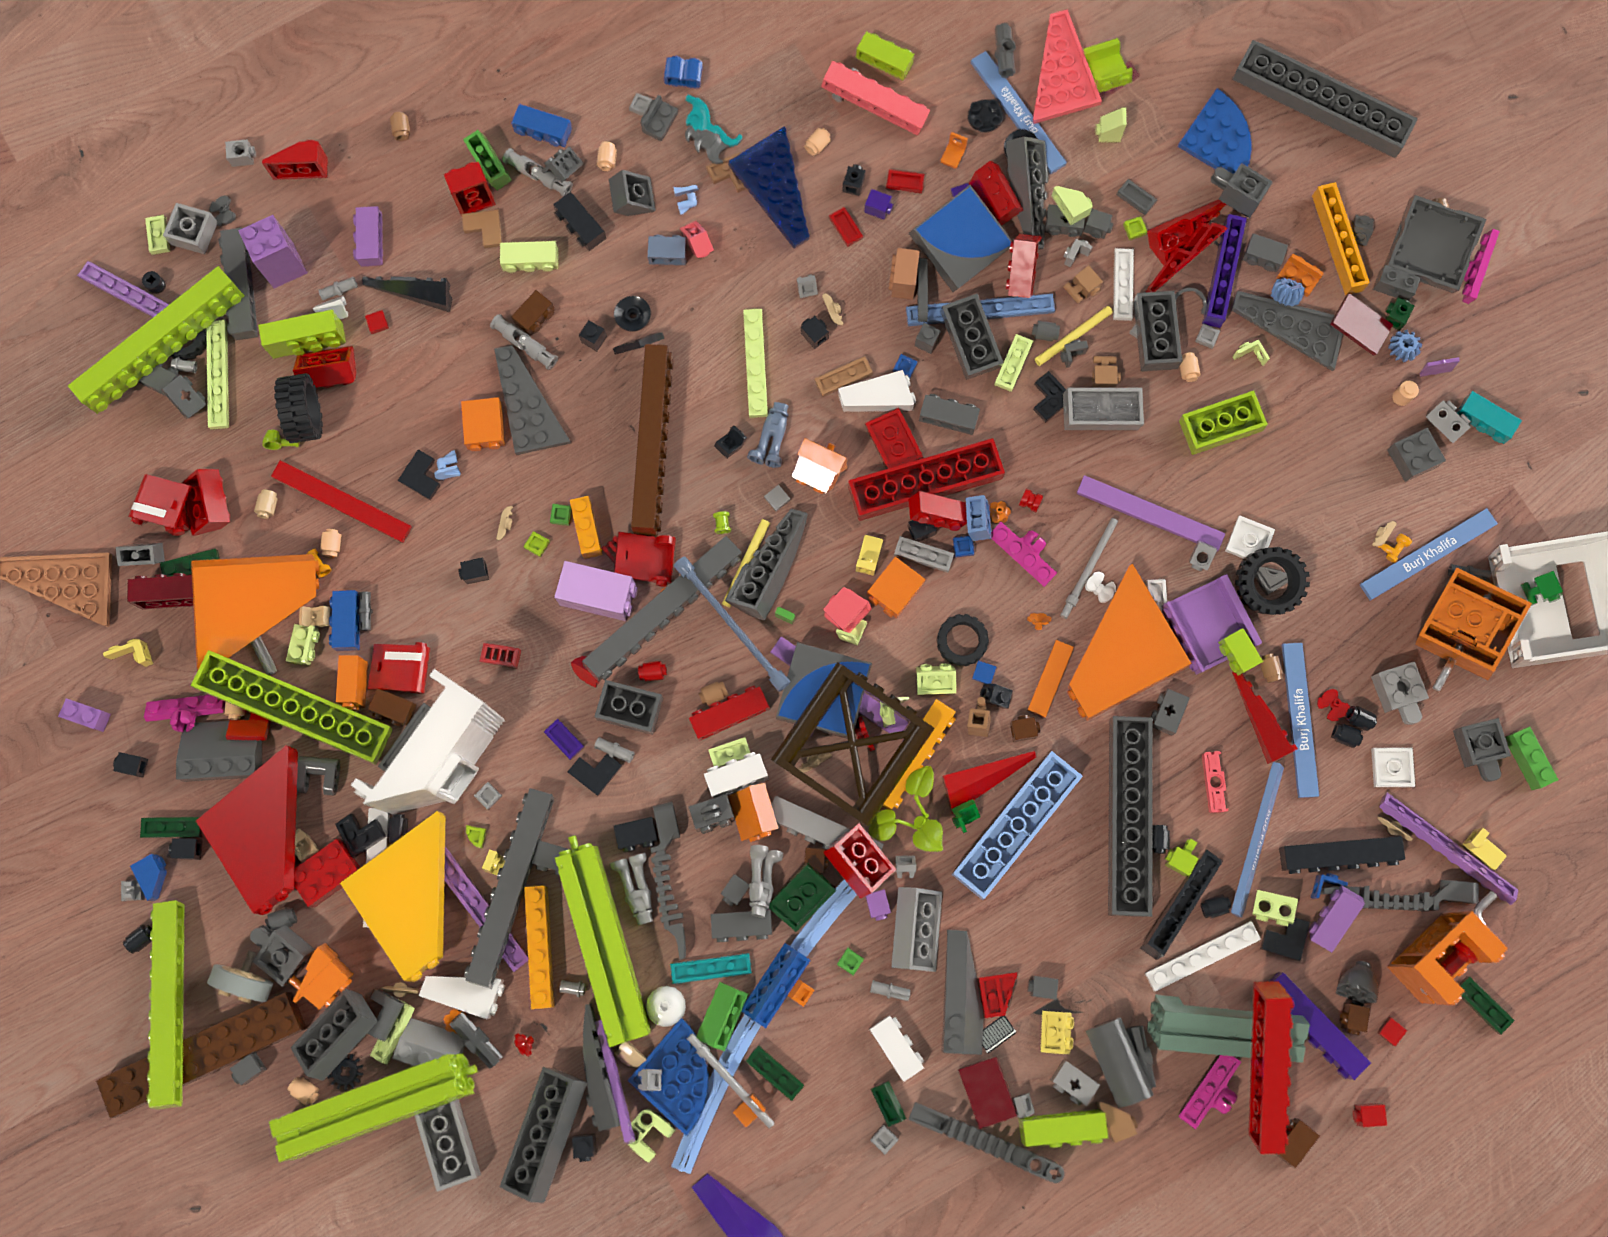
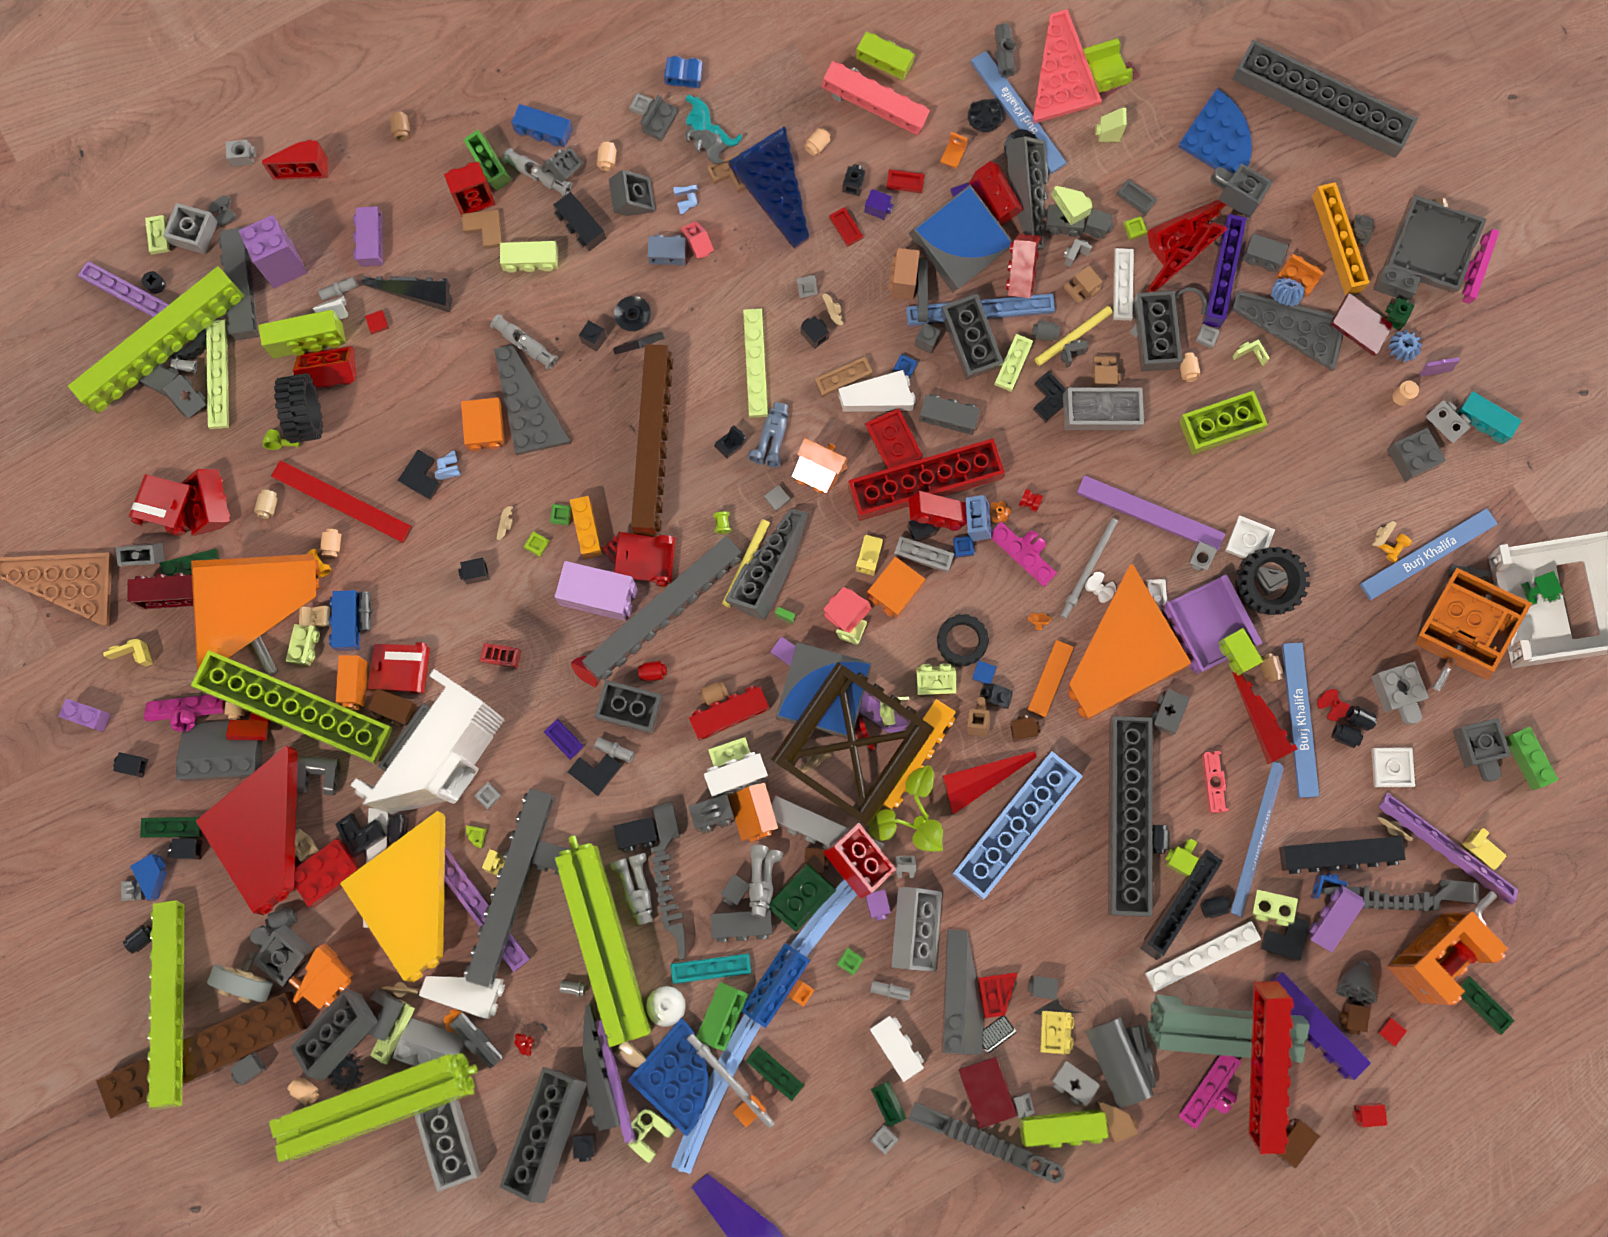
(533, 313): reddish brown brick -> none
(539, 947): light orange brick -> none
(650, 1080): light grey tile -> none
(777, 678): sand blue hose -> none
(965, 814): green bracket -> none

